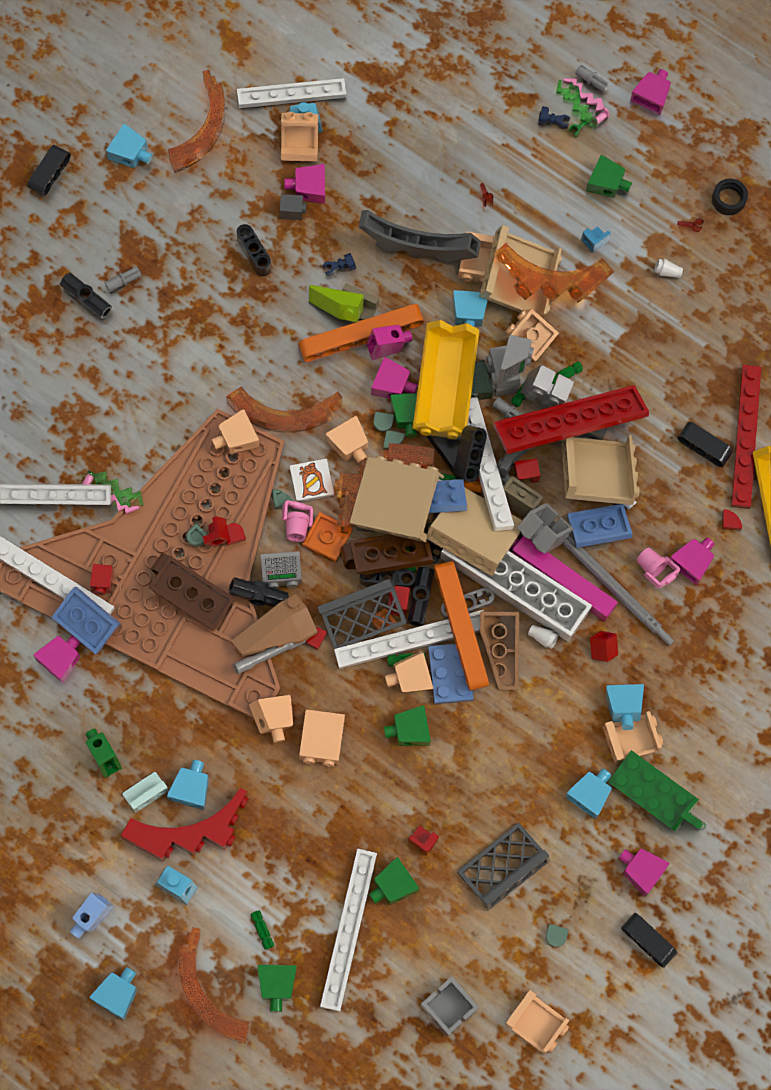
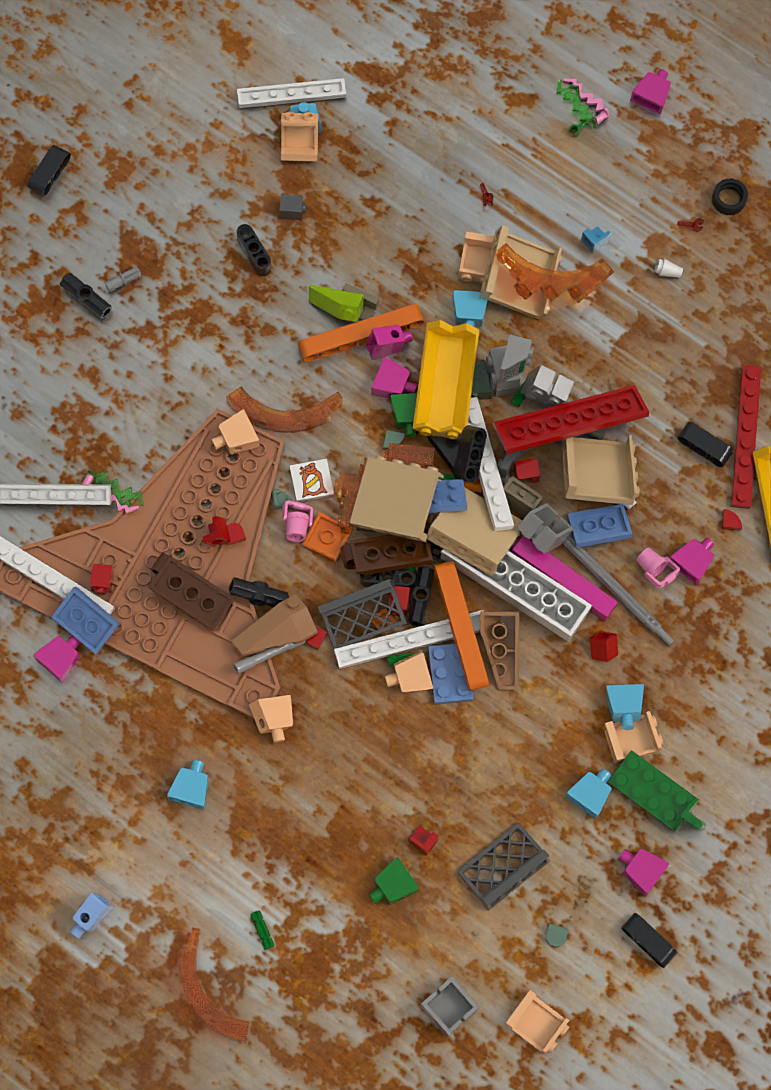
(102, 753): green torso -> none
(116, 993): medium azure torso -> none
(128, 148): medium azure torso -> none
(145, 792): light aqua panel -> none
(176, 884): medium azure torso -> none
(195, 536): sand green tile -> none
(204, 140): clear orange arch -> none
(215, 829): red arch -> none
(277, 984): green torso -> none
(281, 569): light grey slope -> none
(309, 183): dark pink torso -> none
(321, 737): light nougat panel -> none
(347, 261): dark blue piece -> none
(348, 930): white plate -> none
(349, 440): light nougat torso -> none
(383, 421): sand green tile -> none
(410, 728): green torso -> none
(417, 243): dark grey arch -> none
(482, 603): light grey beam -> none
(506, 409): light grey axle -> none
(534, 328): light nougat plate -> none
(543, 636): white cone -> none
(545, 116): dark blue piece -> none
(569, 371): green axle -> none
(592, 78): light grey axle -> none
(607, 178): green torso -> none

